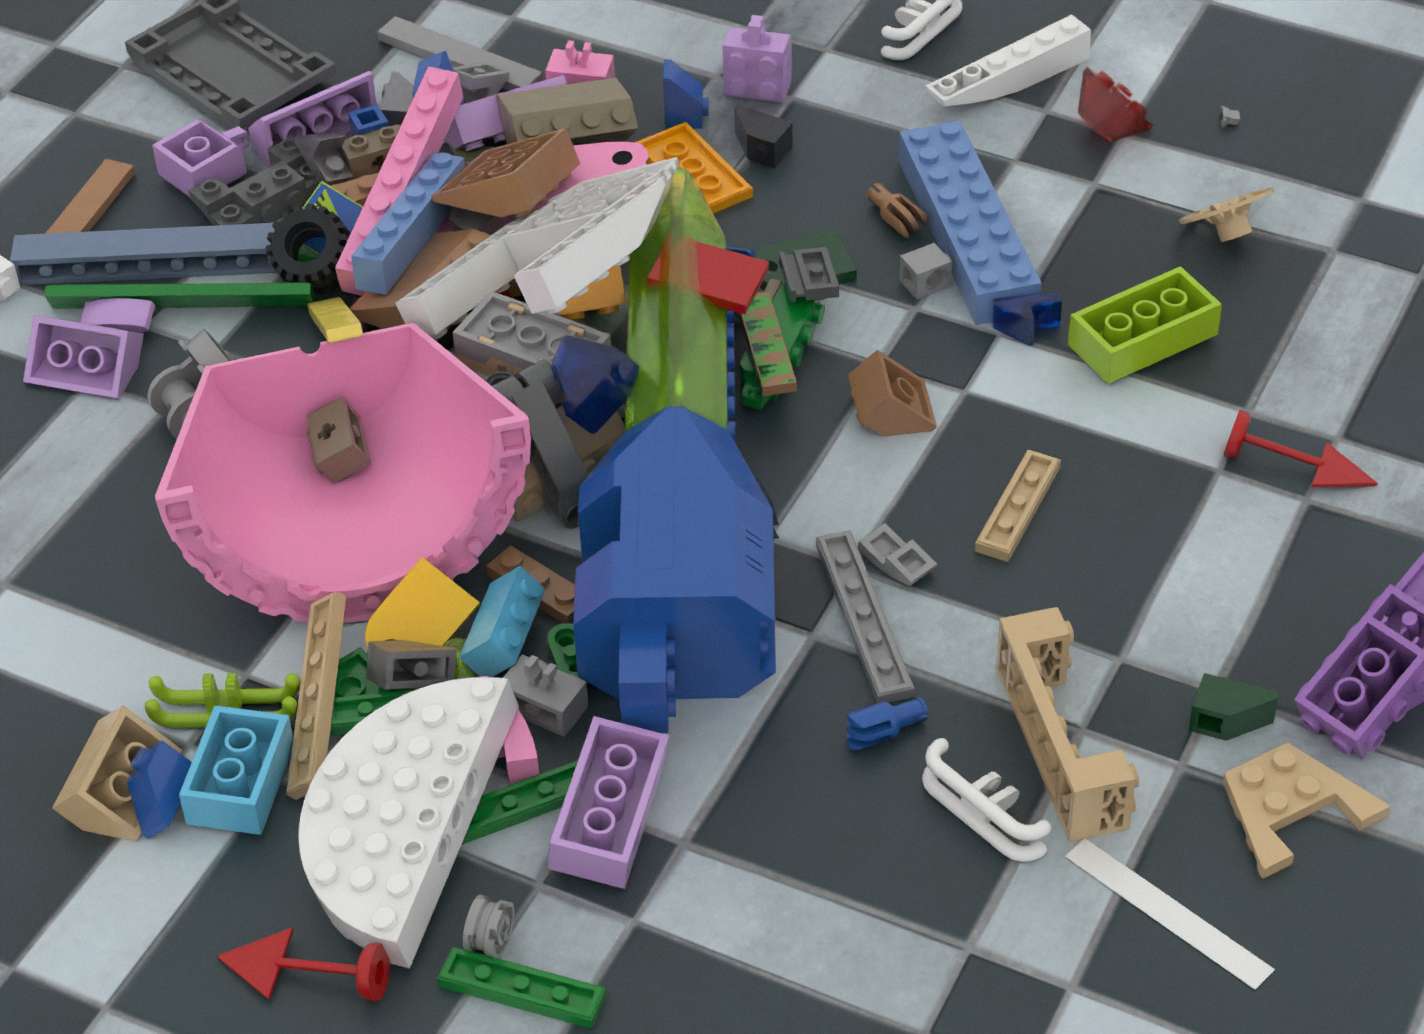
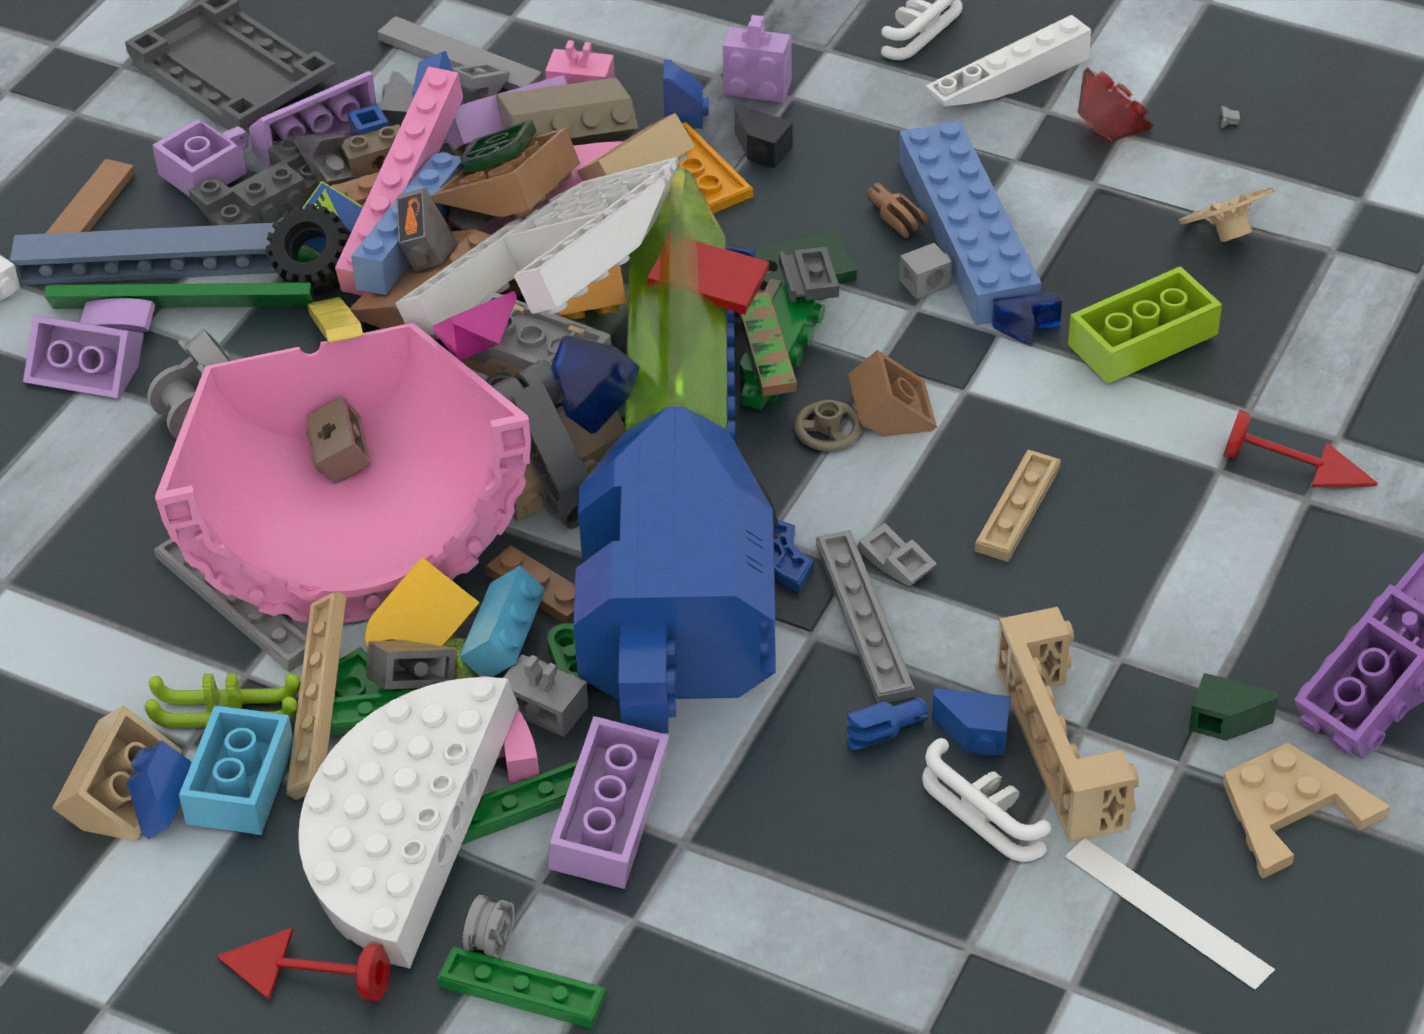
(271, 633): none -> light grey tile
(422, 230): none -> flat silver slope
(477, 327): none -> dark pink slope
(497, 147): none -> dark green tile
(653, 144): none -> tan slope
(790, 565): none -> blue tile
(827, 421): none -> dark tan piece
(973, 719): none -> blue slope

